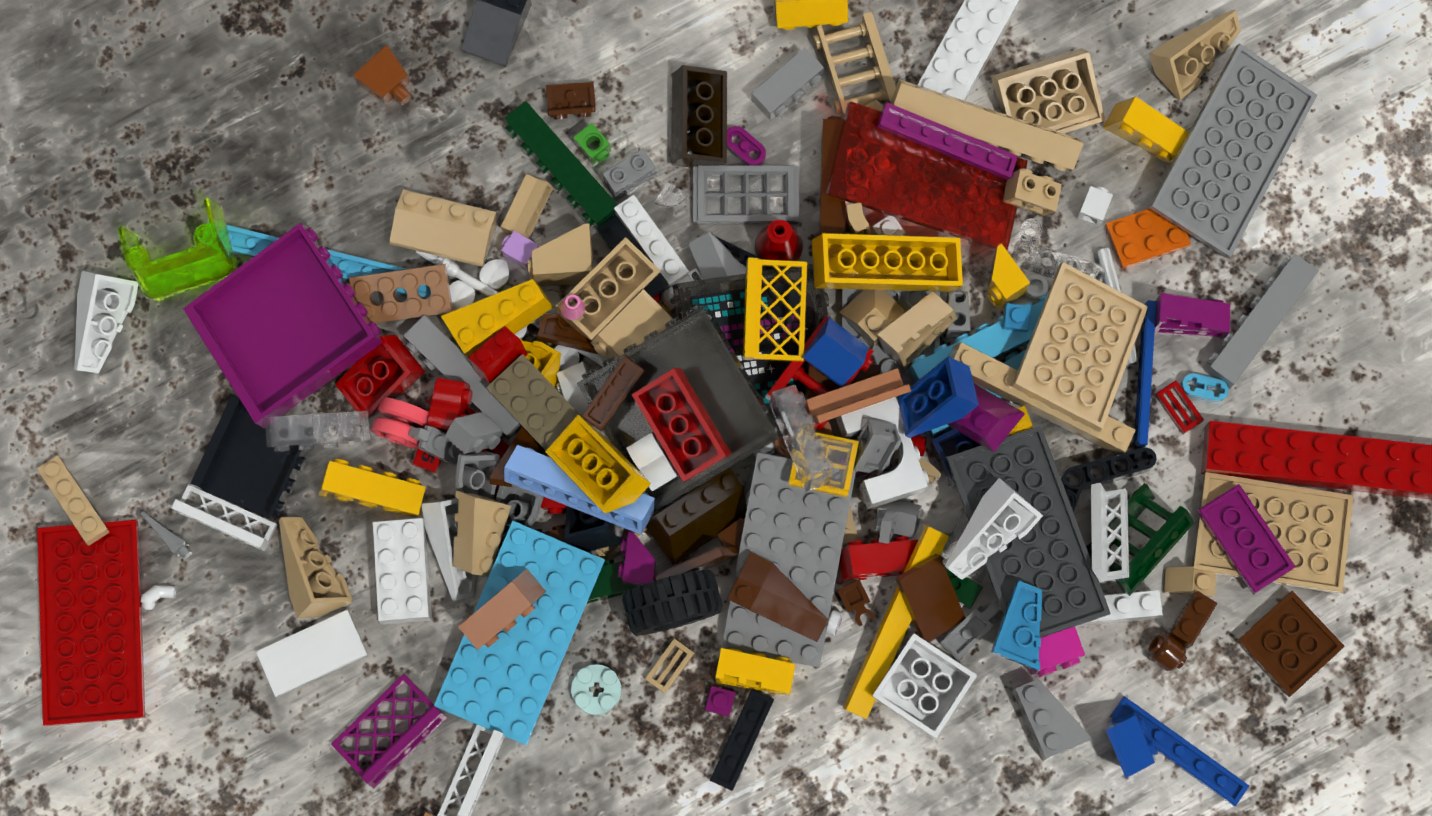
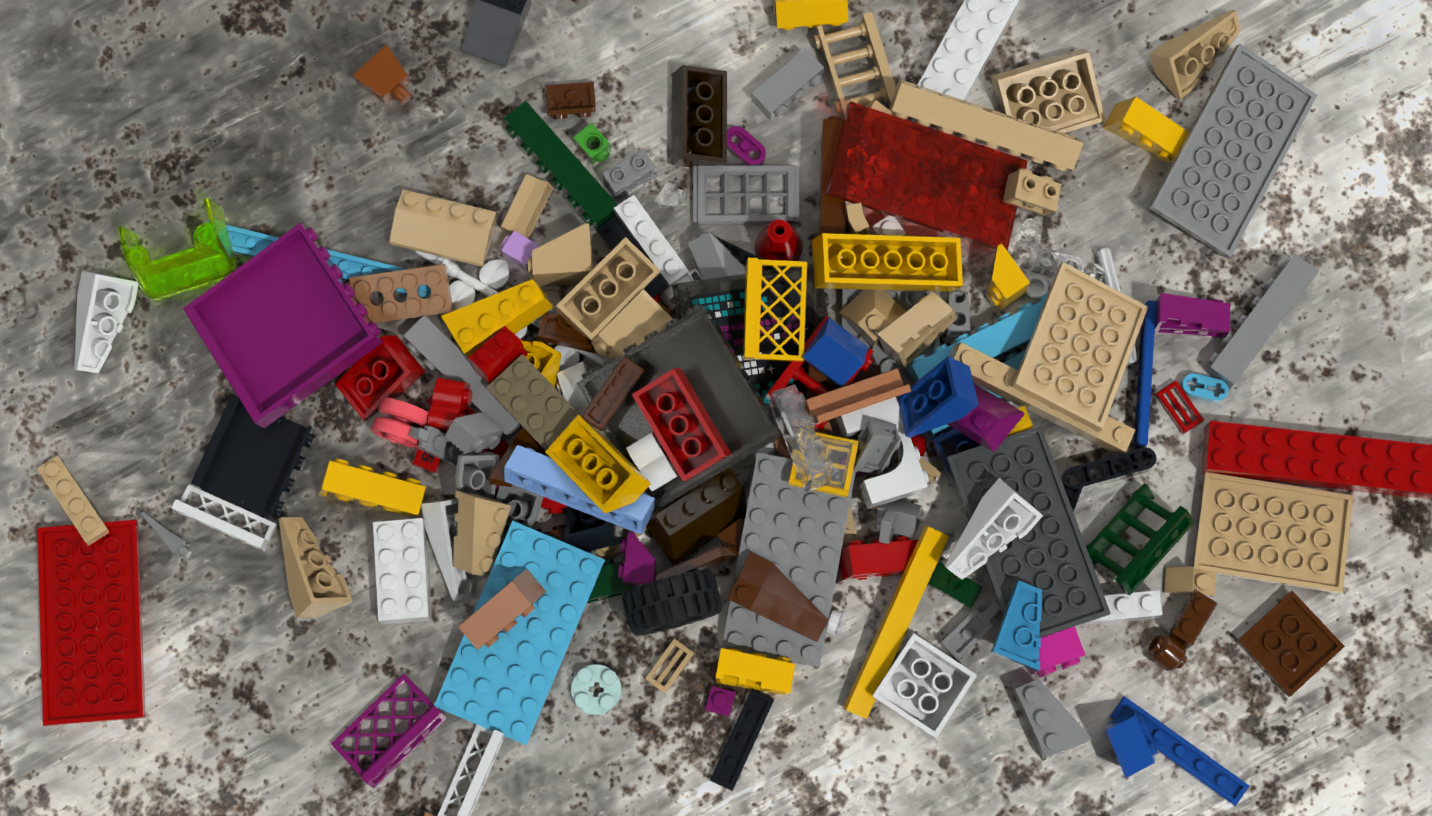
(154, 593): white arm -> none
(311, 653): white tile -> none
(317, 429): clear brick -> none
(575, 312): bright pink cone -> none
(854, 598): reddish brown plate -> none
(930, 598): reddish brown tile -> none
(947, 141): magenta plate -> none
(1016, 317): dark azure plate -> none
(1095, 205): white brick -> none
(1100, 533): white fence -> none
(1144, 237): orange plate -> none
(1246, 539): magenta tile -> none

